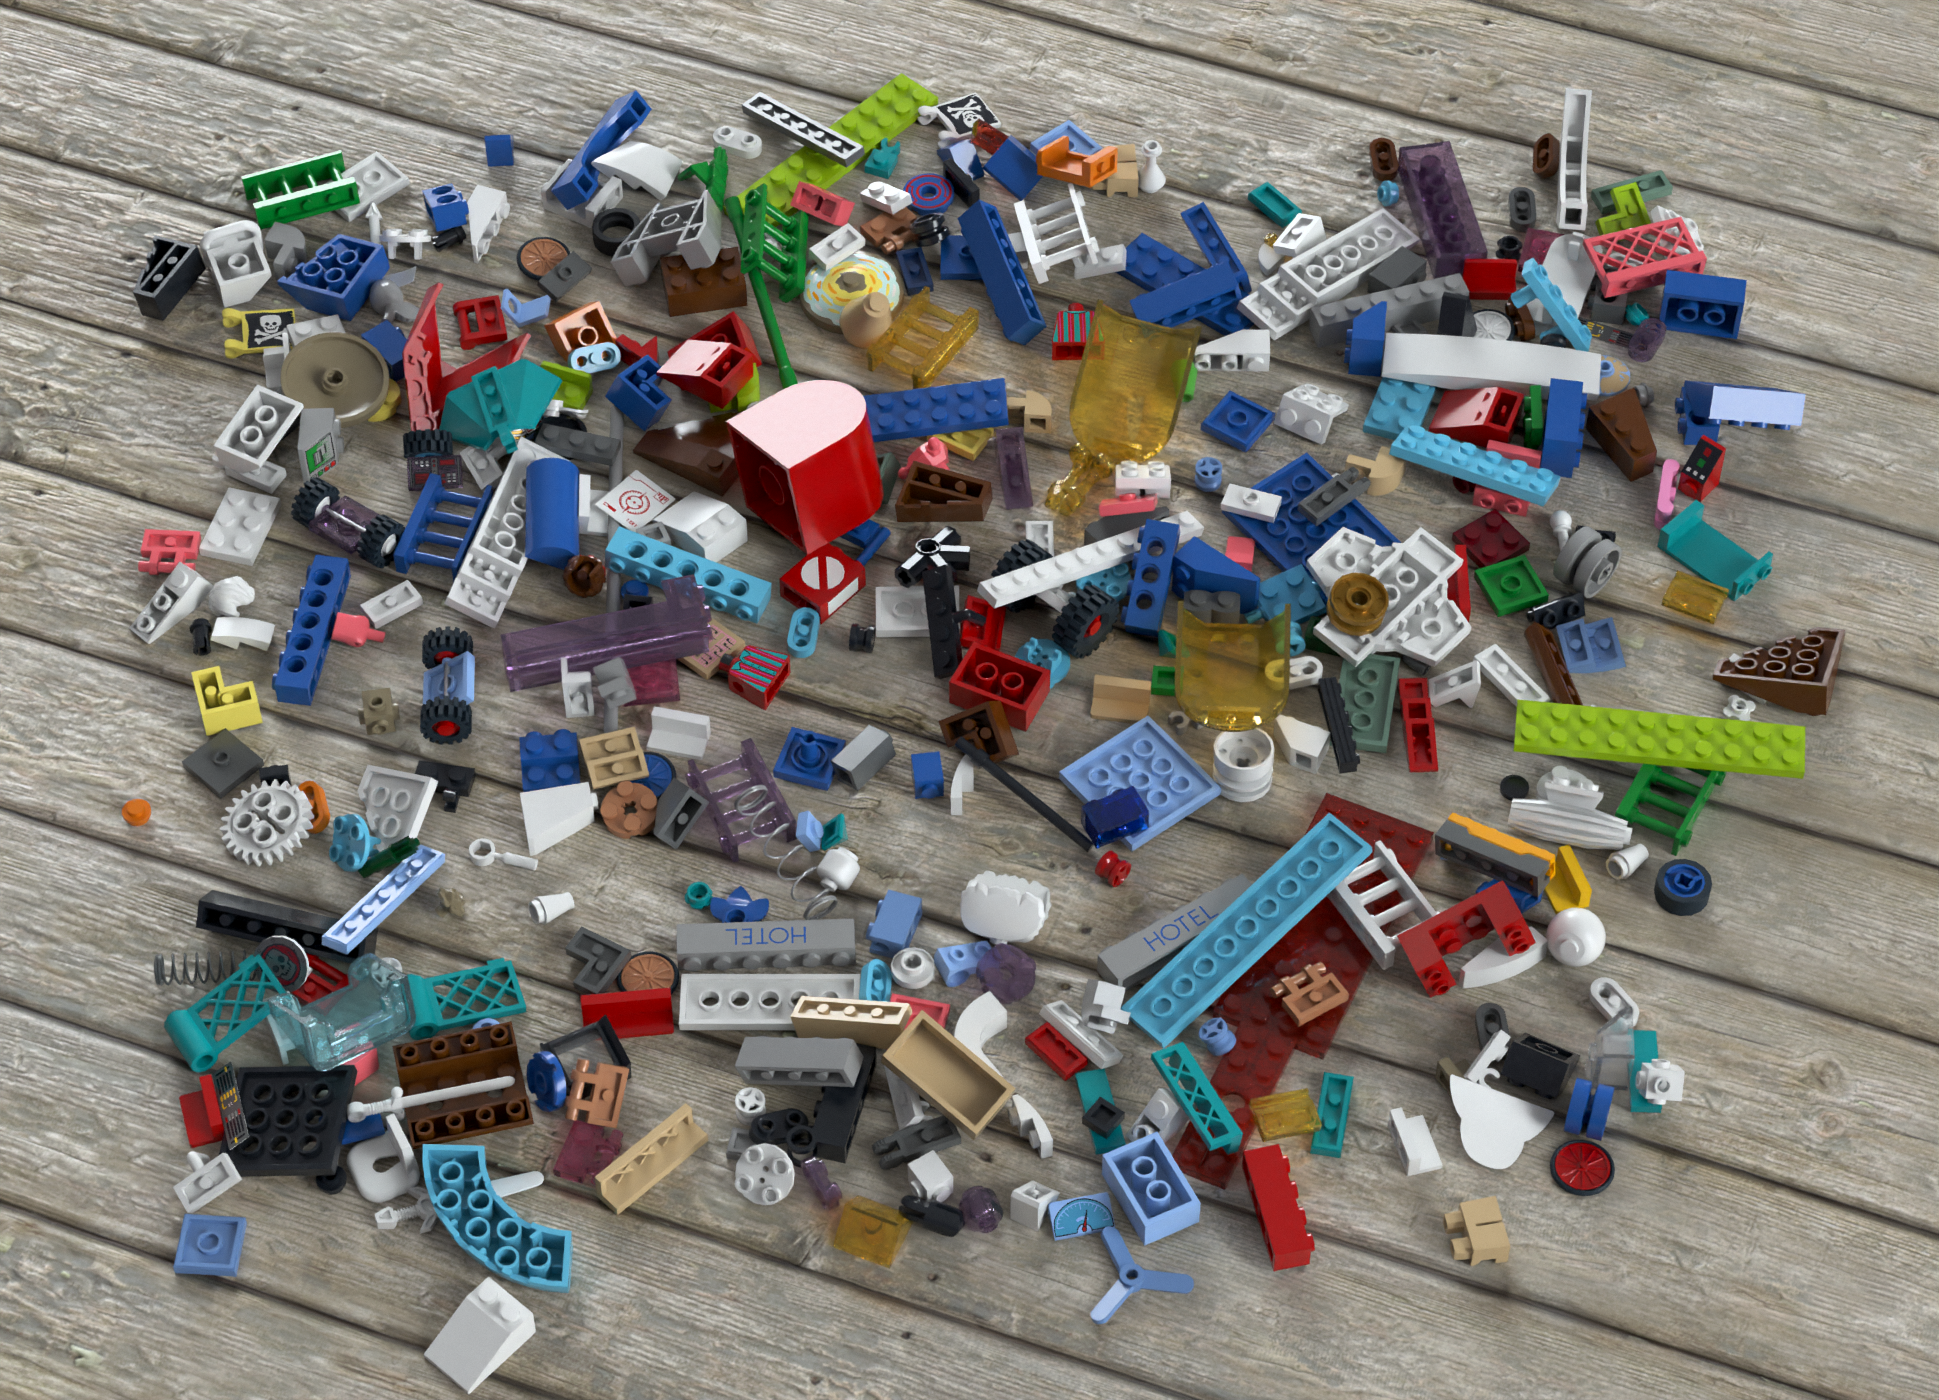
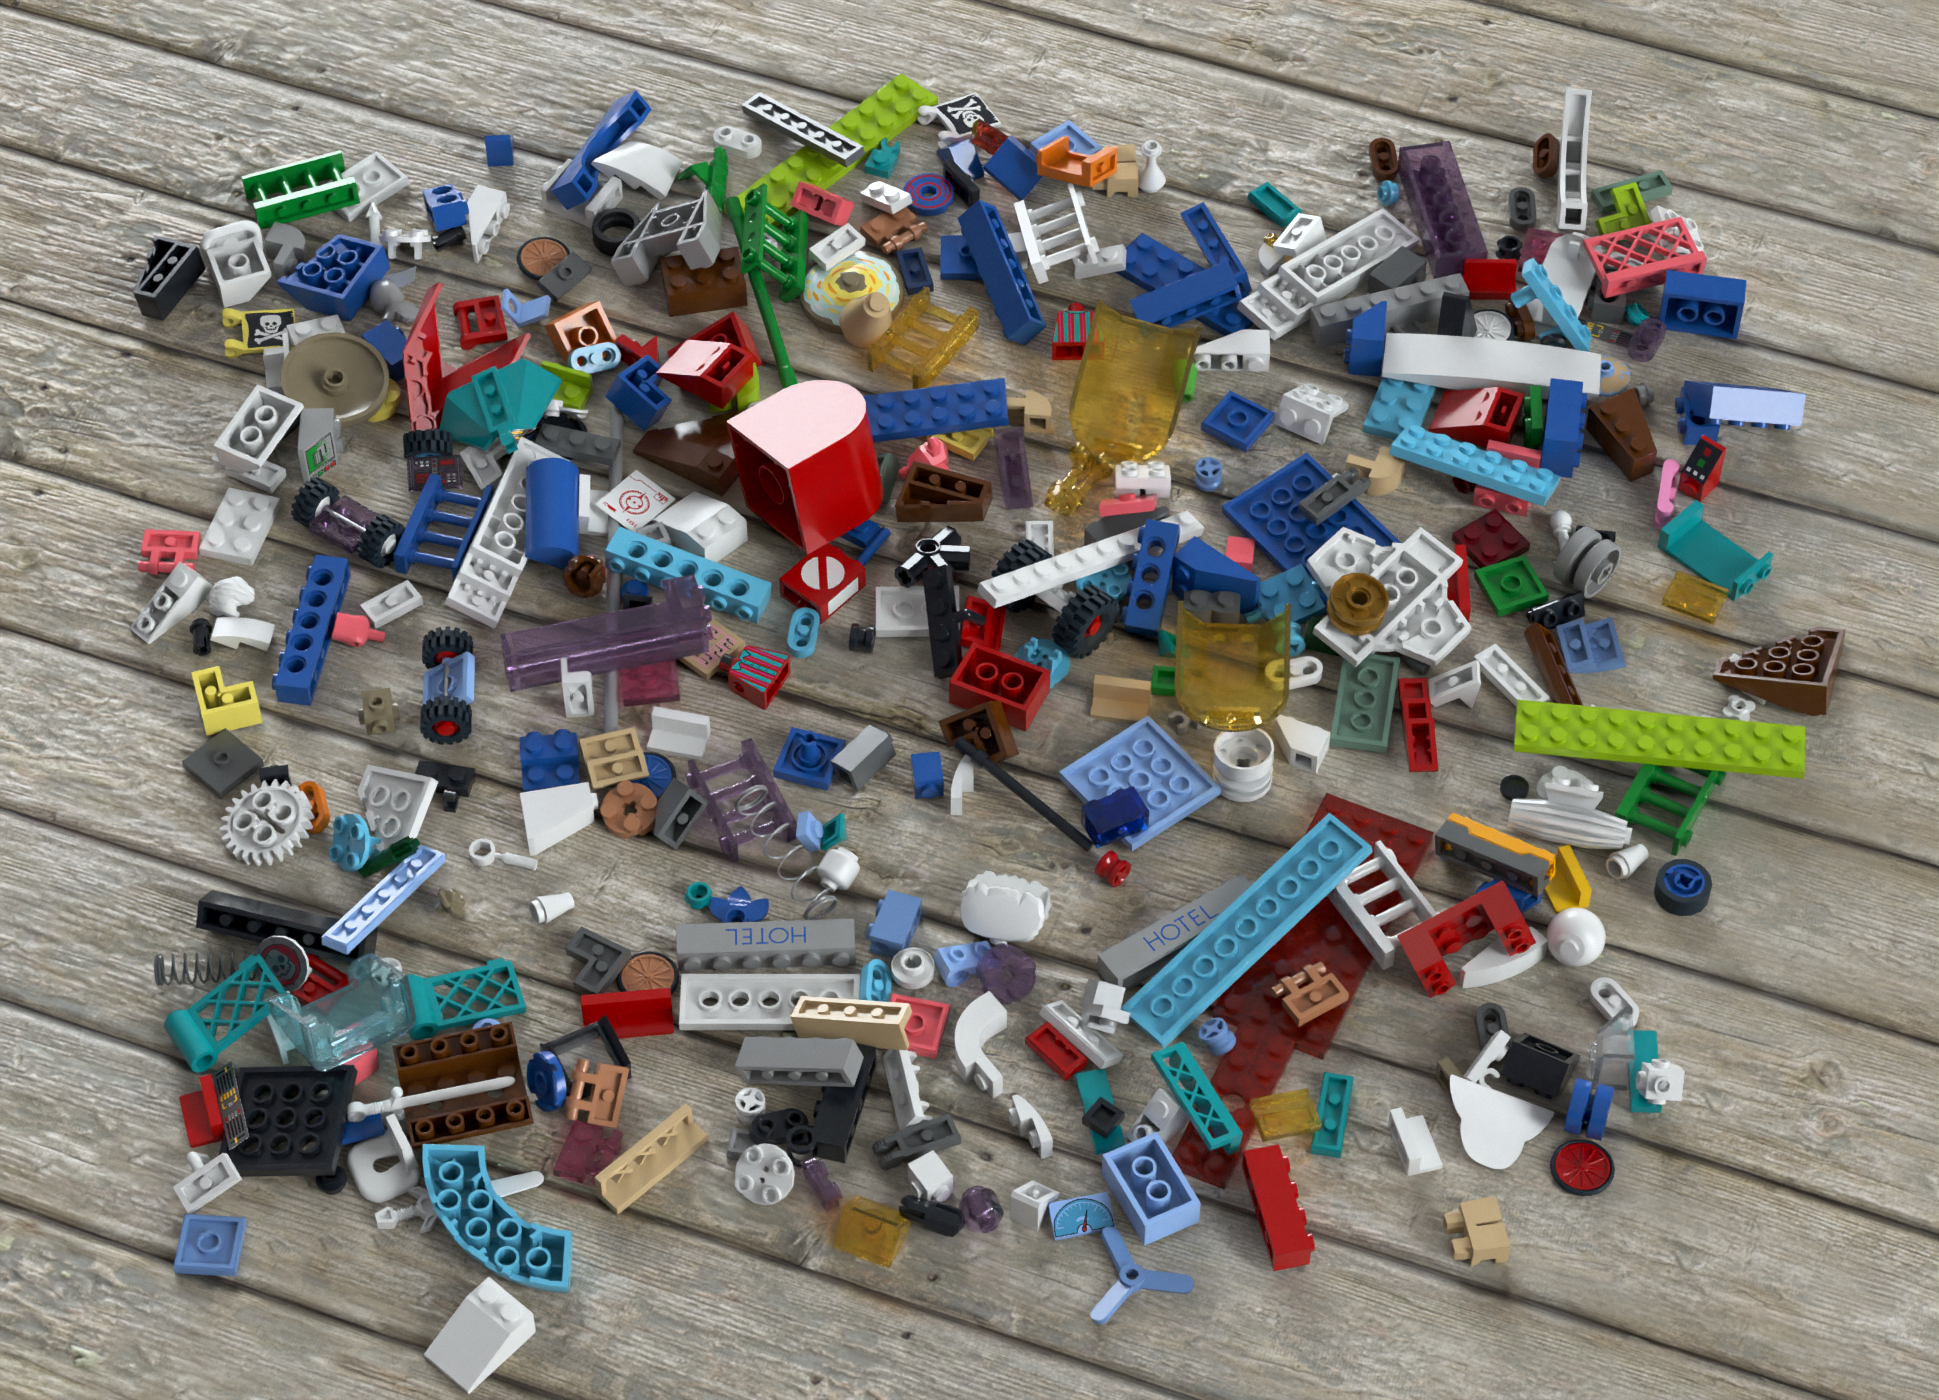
(136, 812): orange plate -> none
(615, 683): light grey brick -> none
(929, 229): black wheel -> none
(947, 1075): tan piece -> none
(1251, 503): white plate -> none
(1337, 725): black piece -> none

